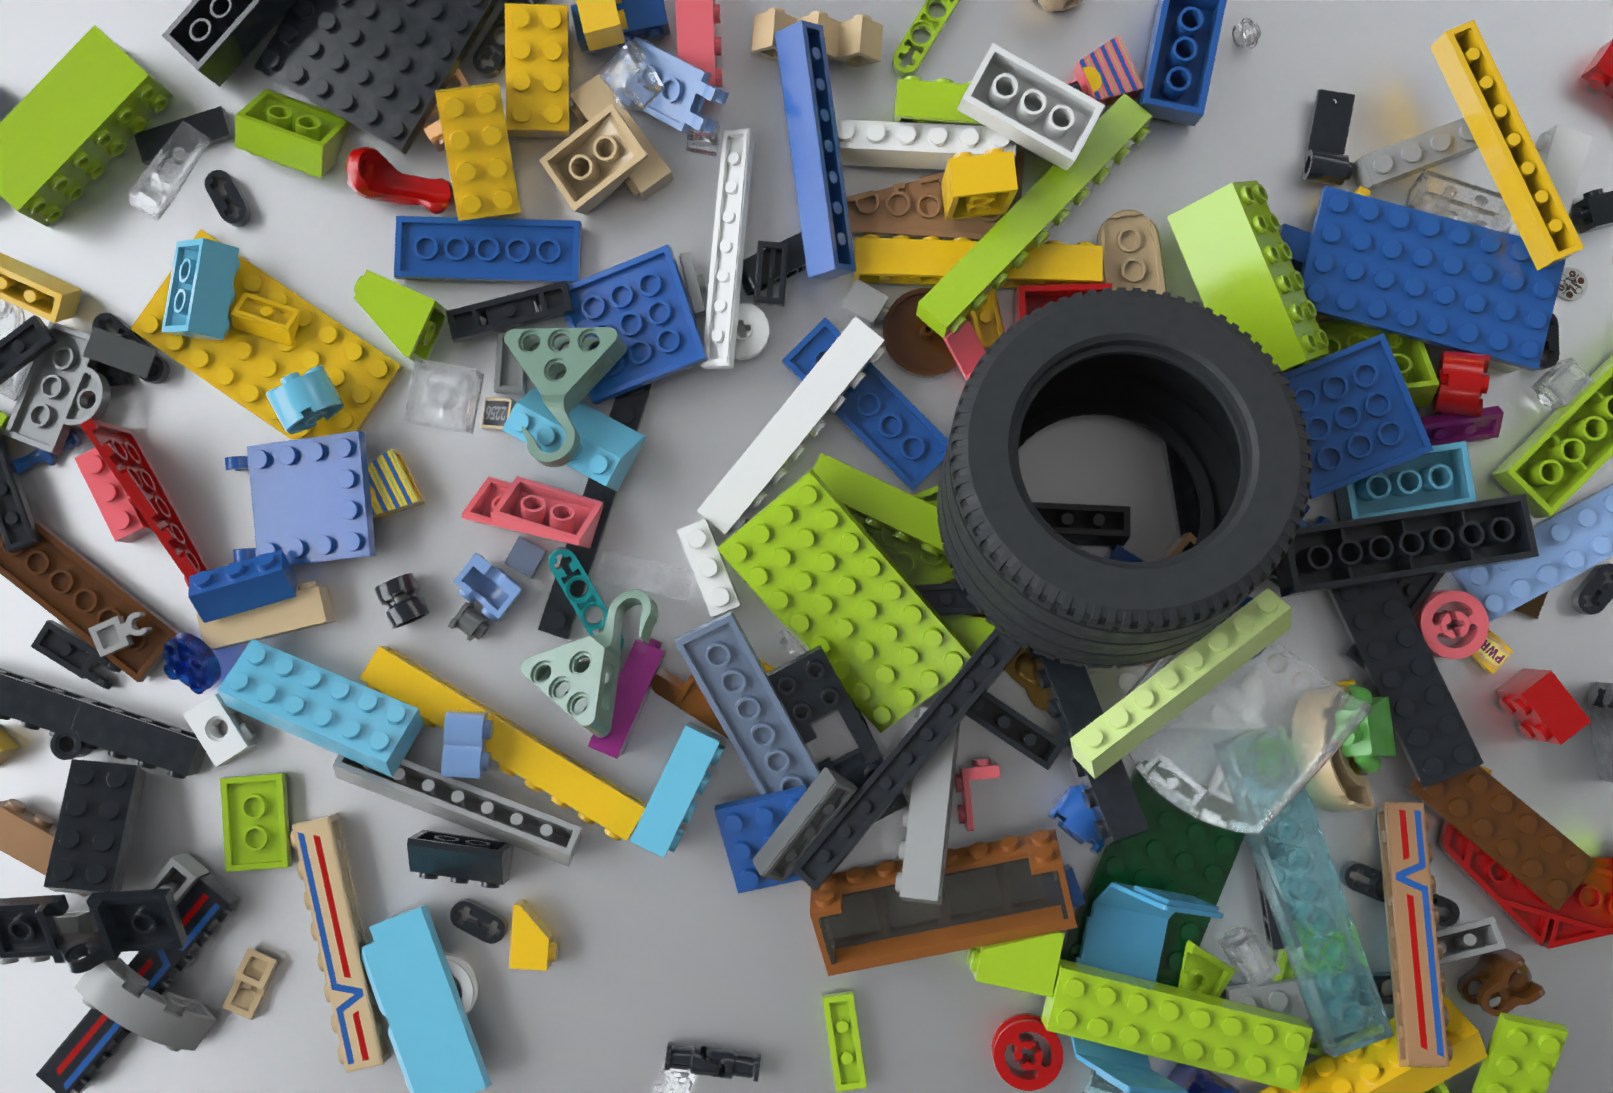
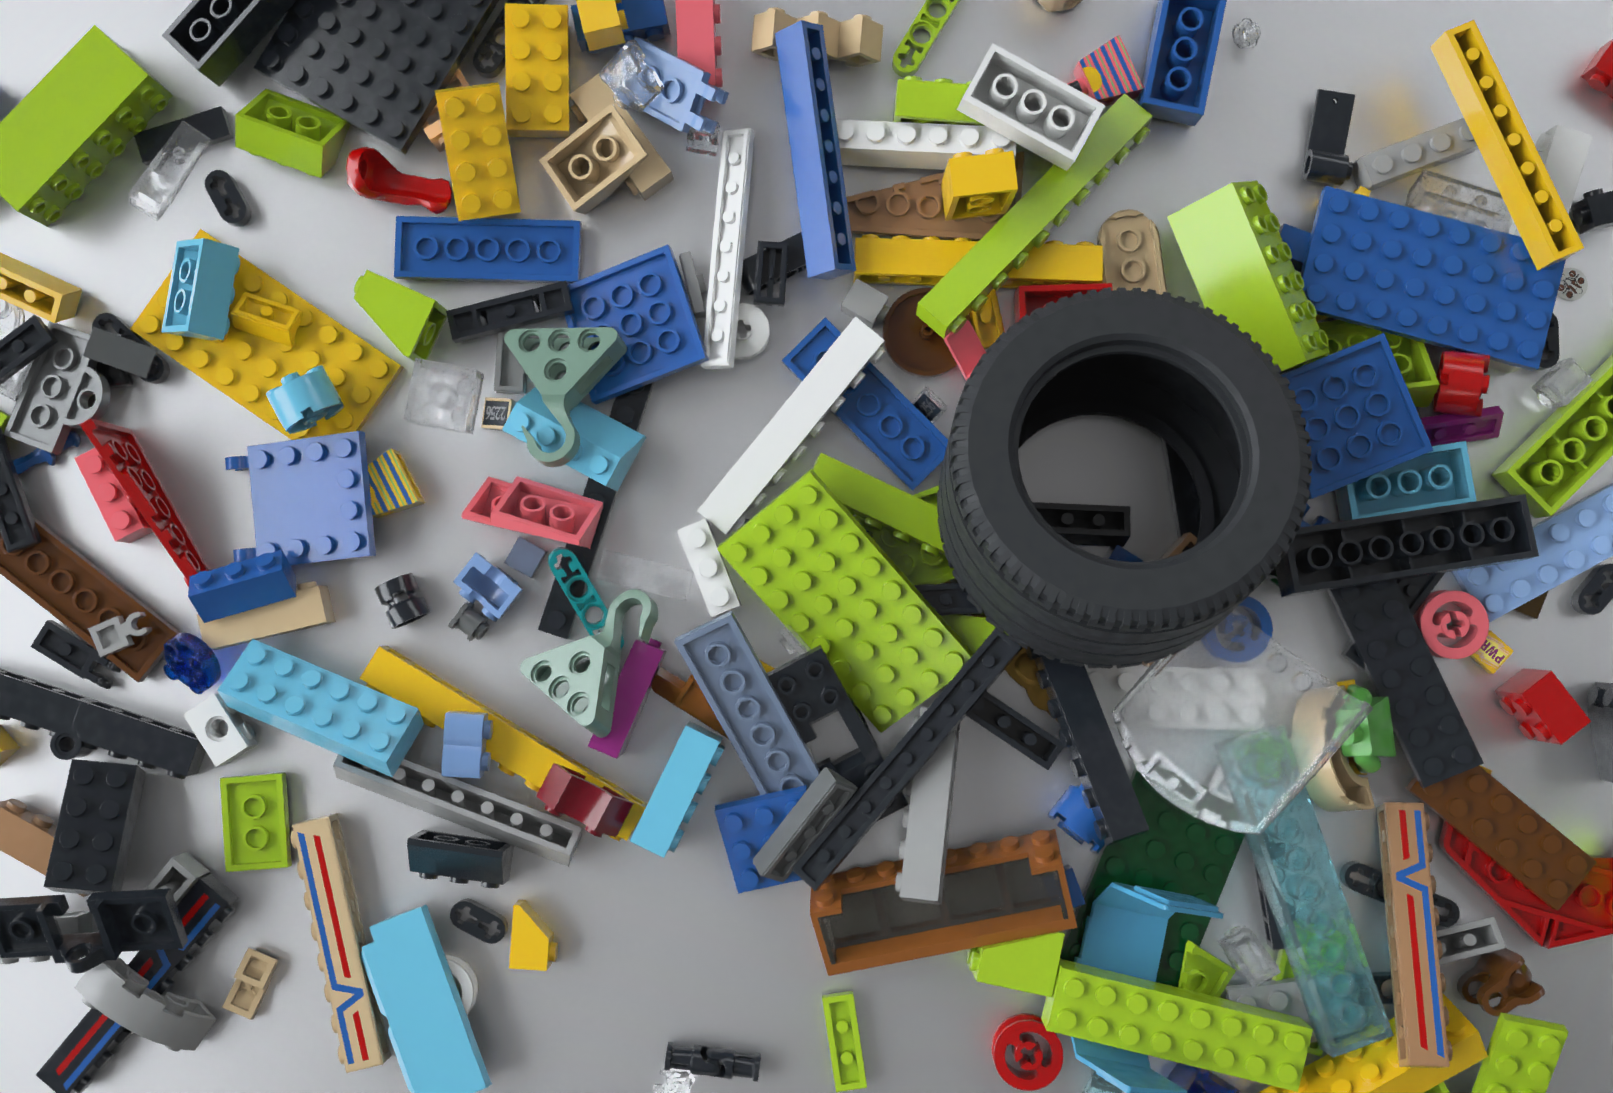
(596, 807): none -> dark red brick
(929, 405): none -> slope
(979, 769): coral bracket -> none
(1181, 683): yellowish green brick -> none

